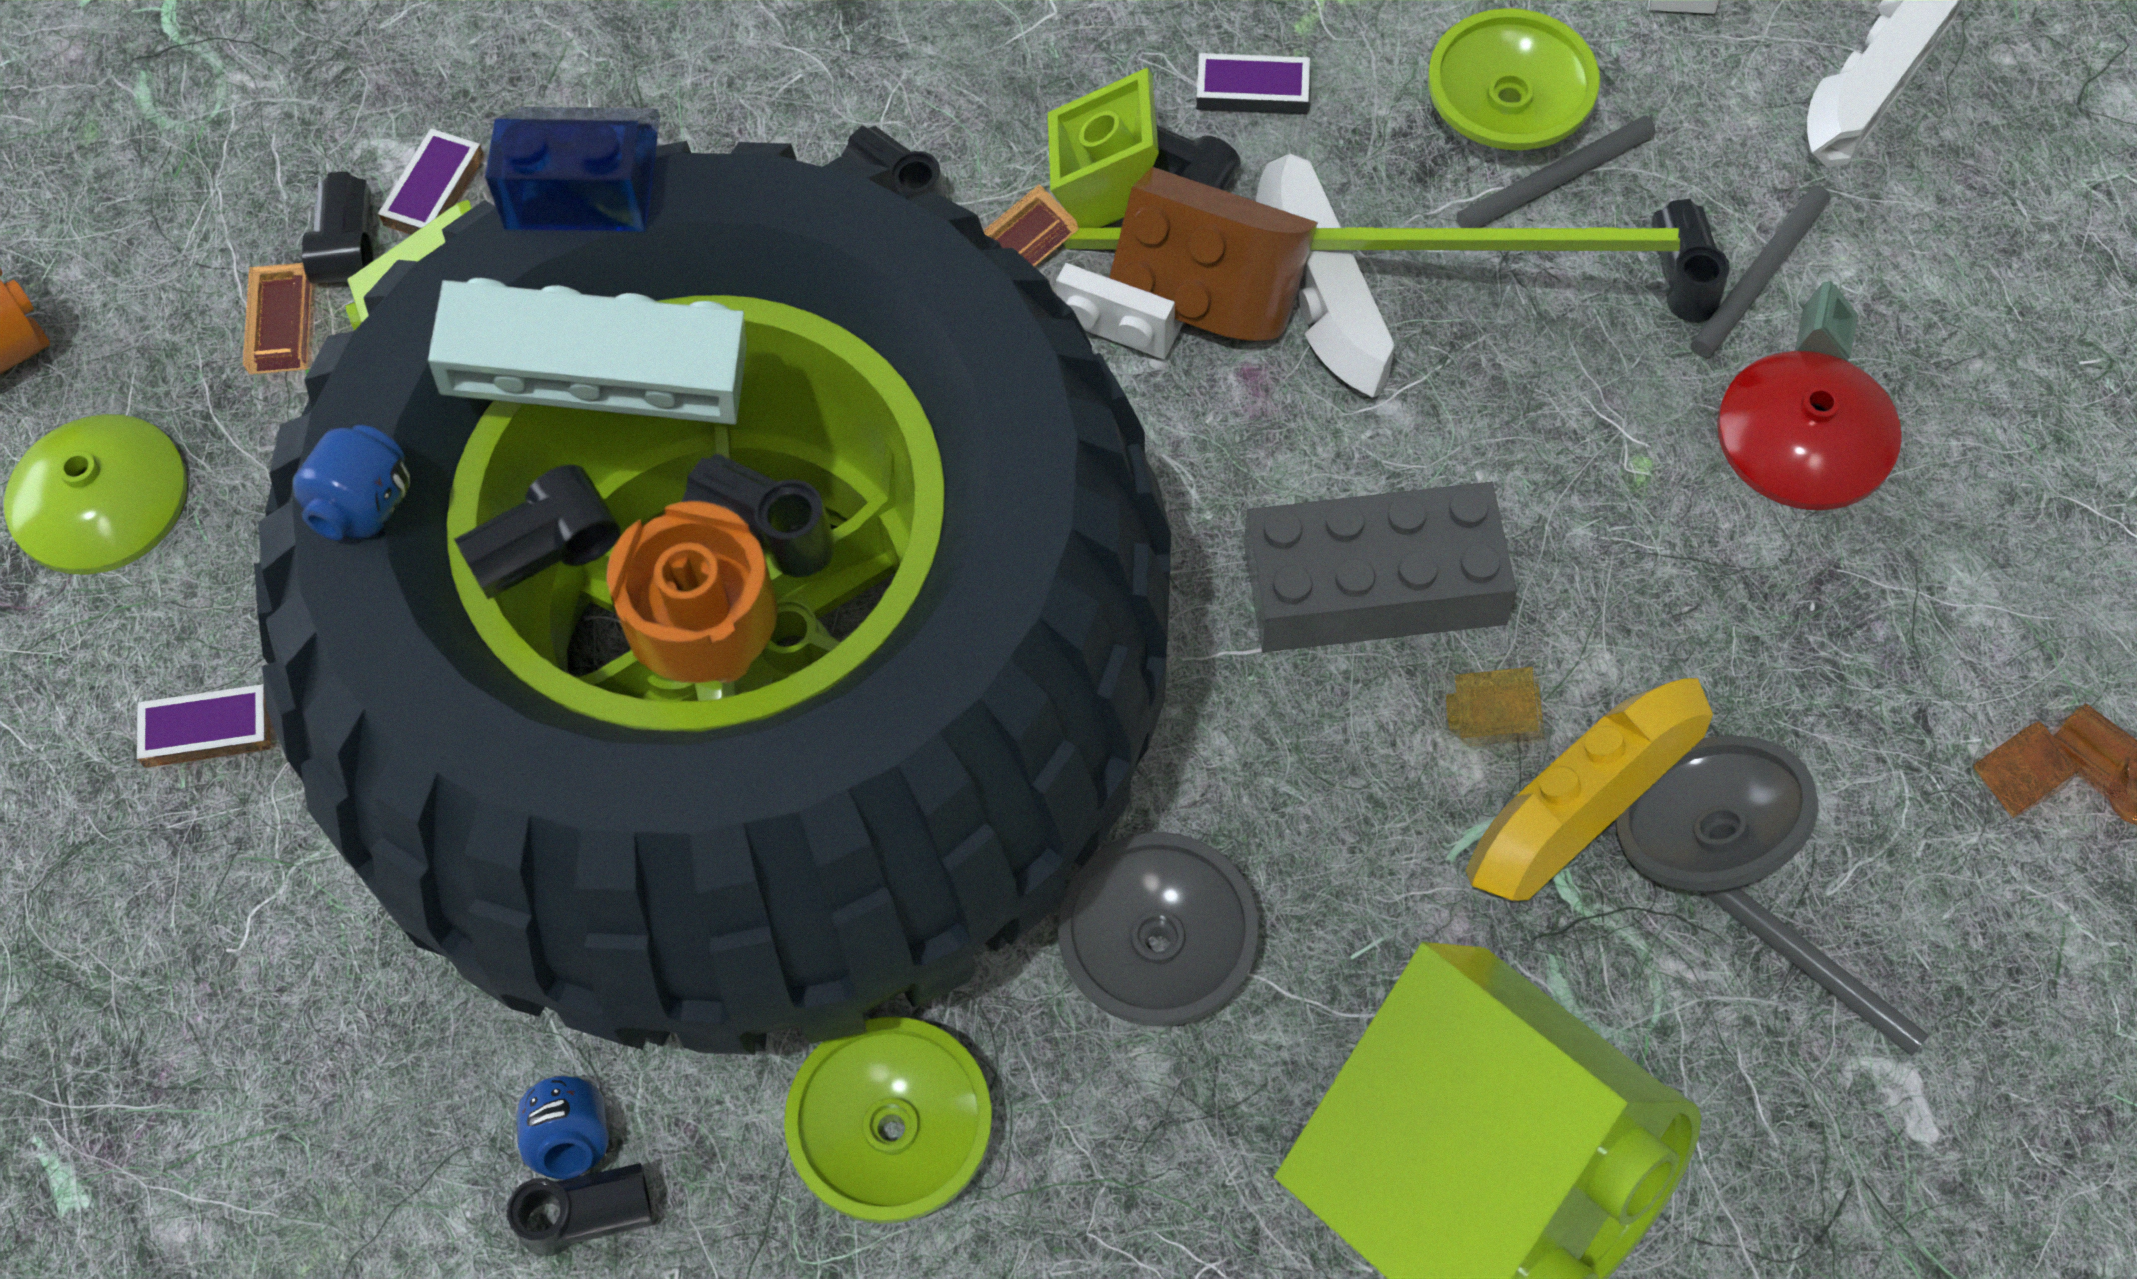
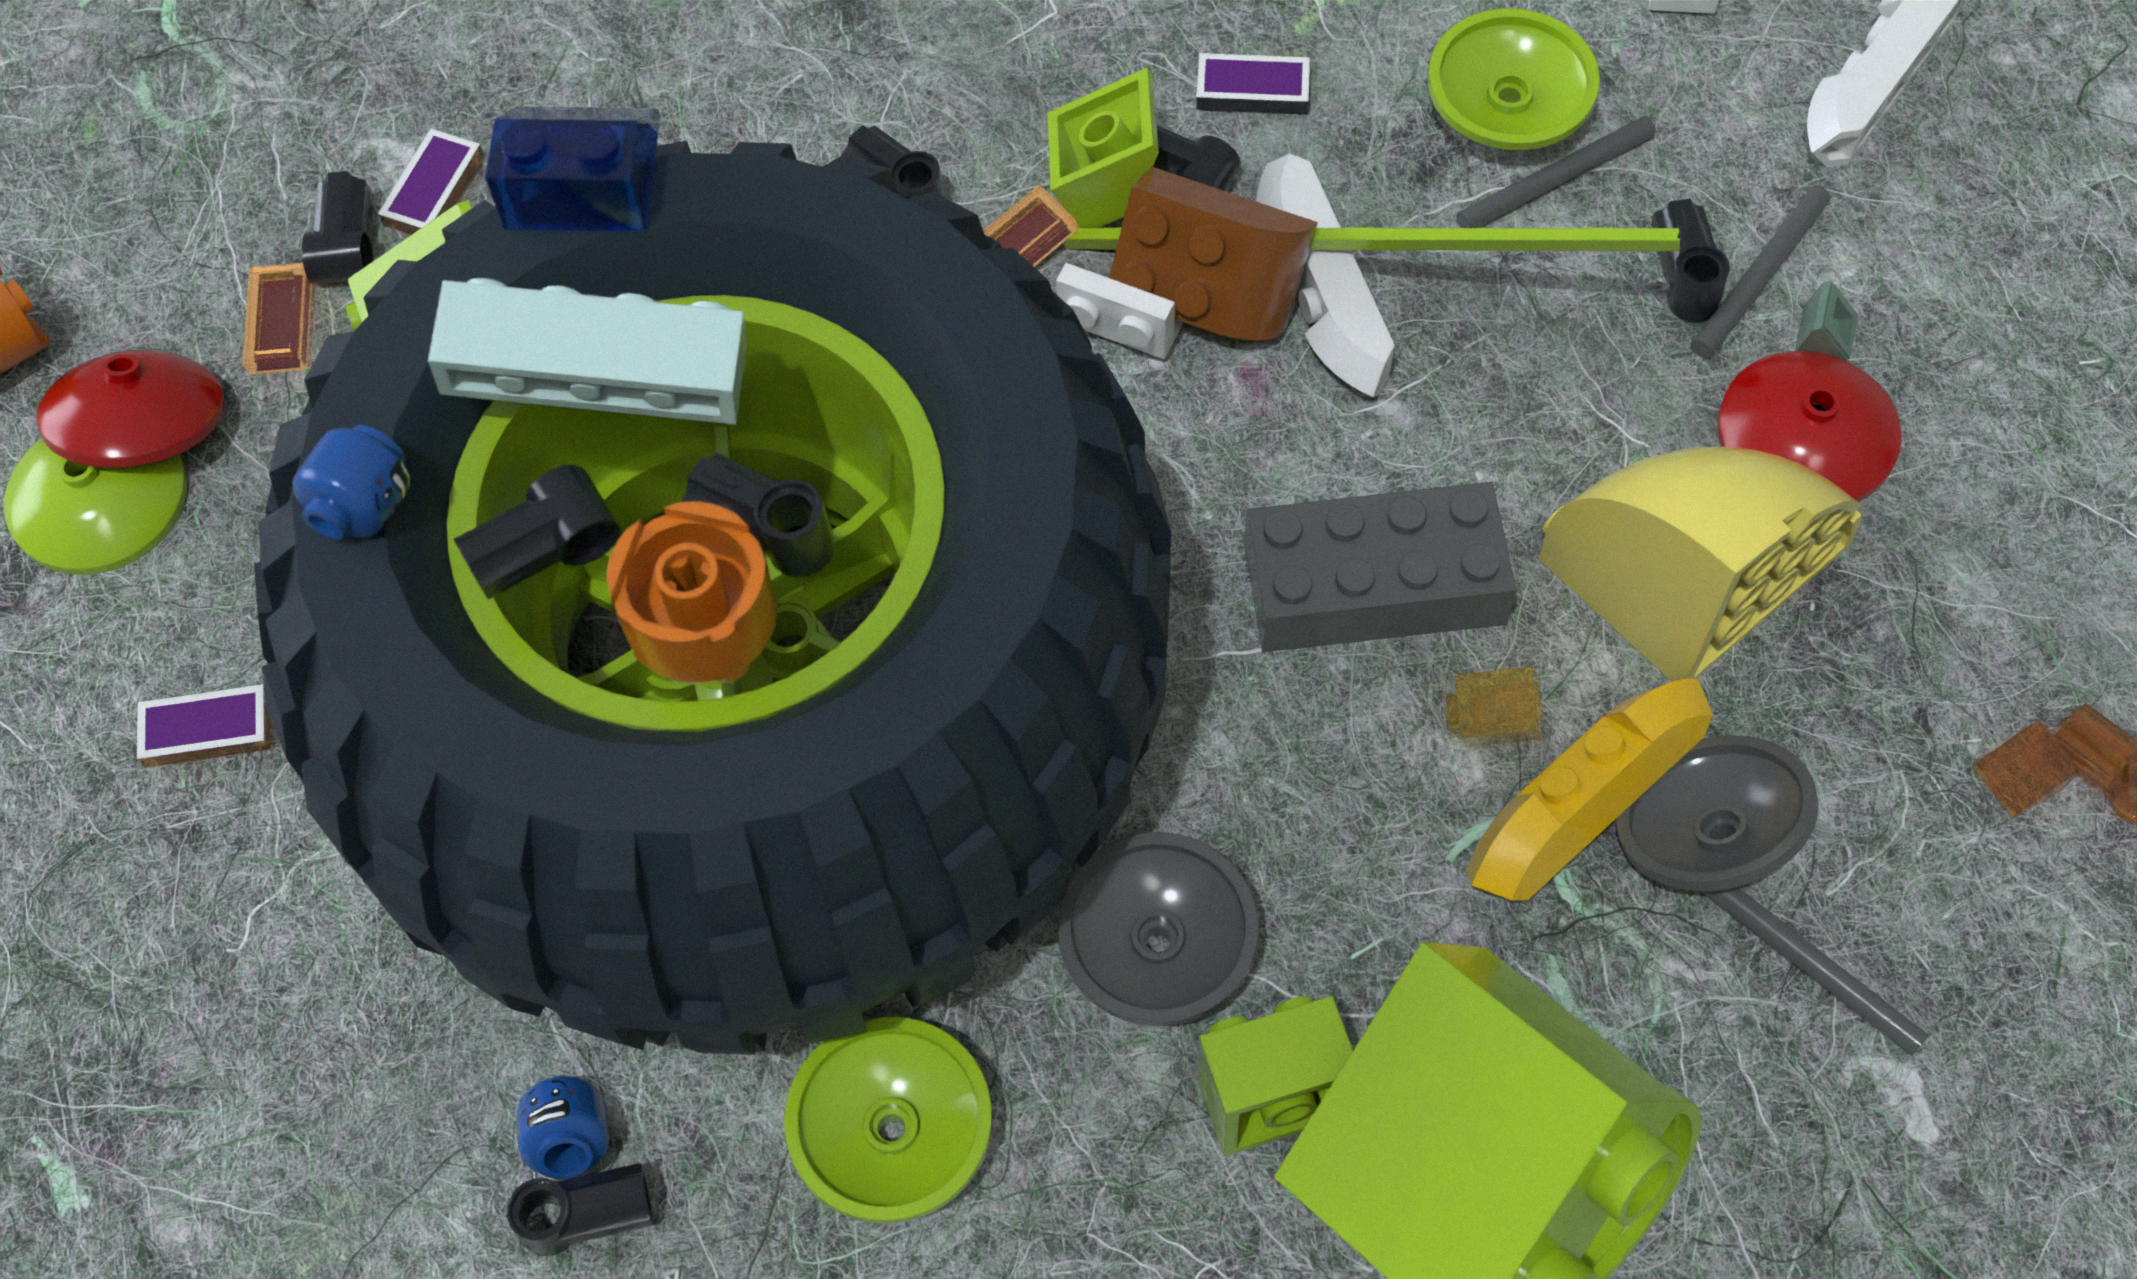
(130, 408): none -> red dish
(1270, 1071): none -> lime brick
(1697, 548): none -> light yellow brick

